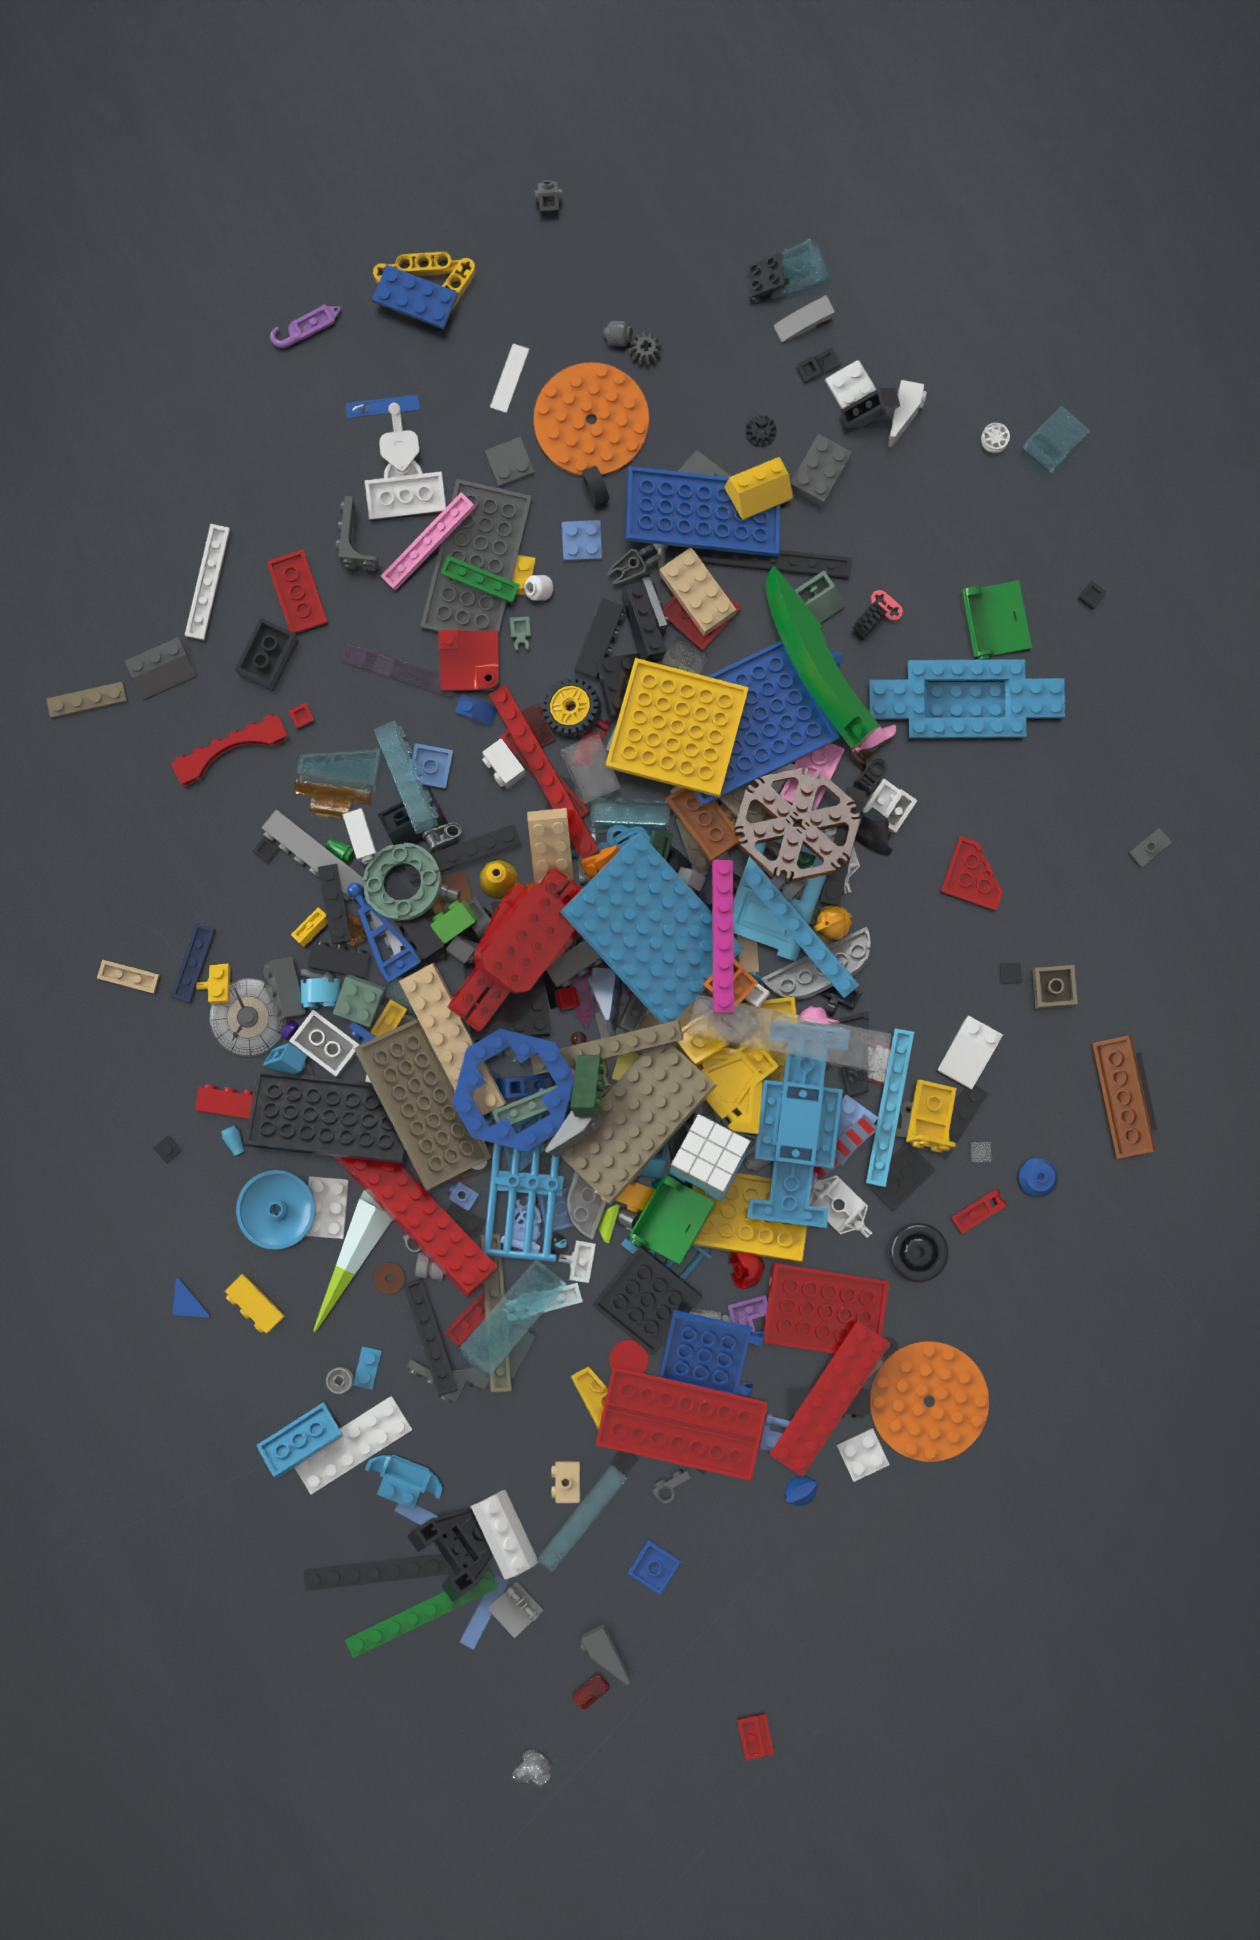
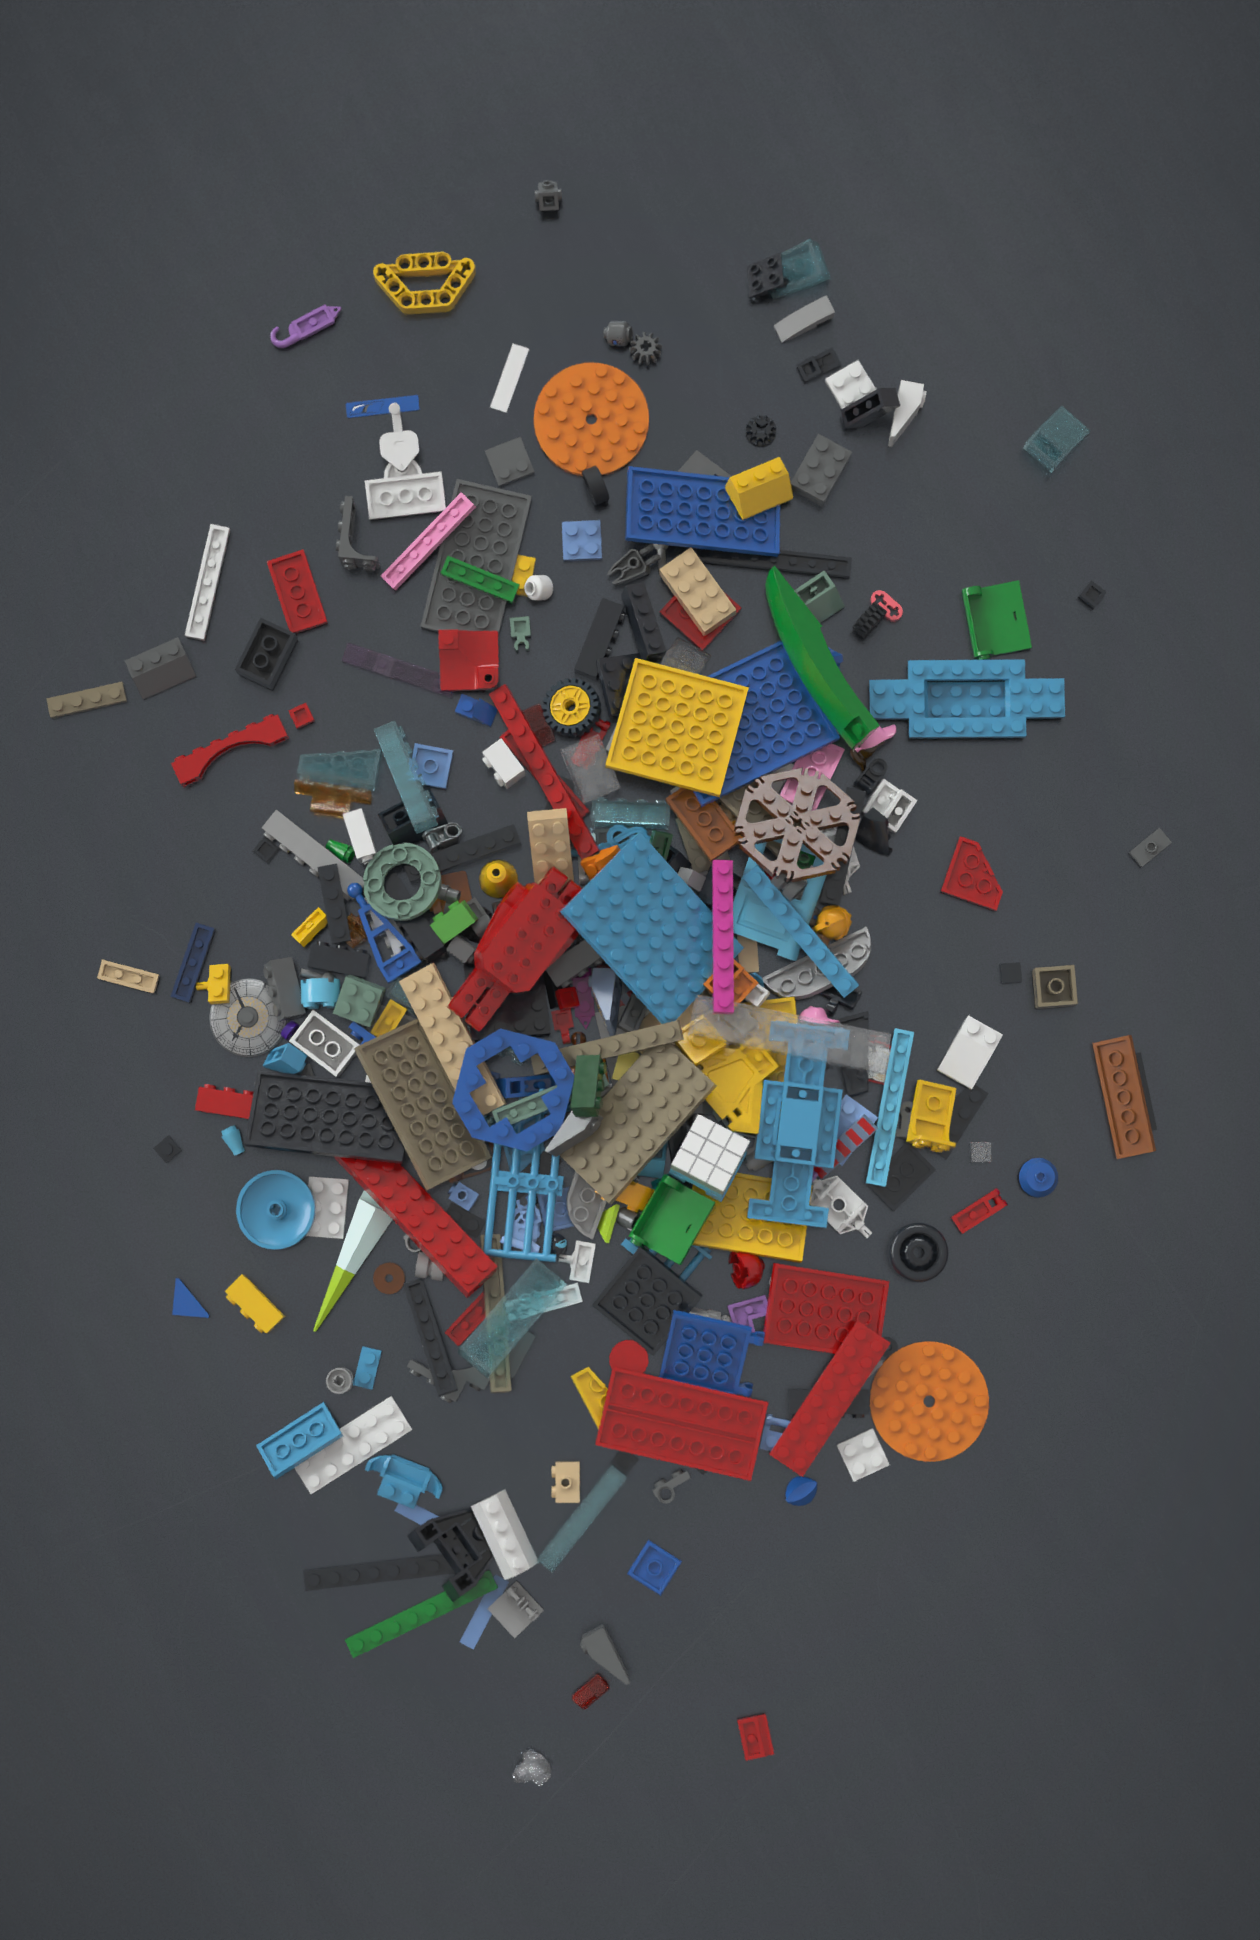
(415, 296): blue plate -> none
(562, 1022): none -> red plate
(657, 605): plate -> none
(995, 437): white wheel -> none

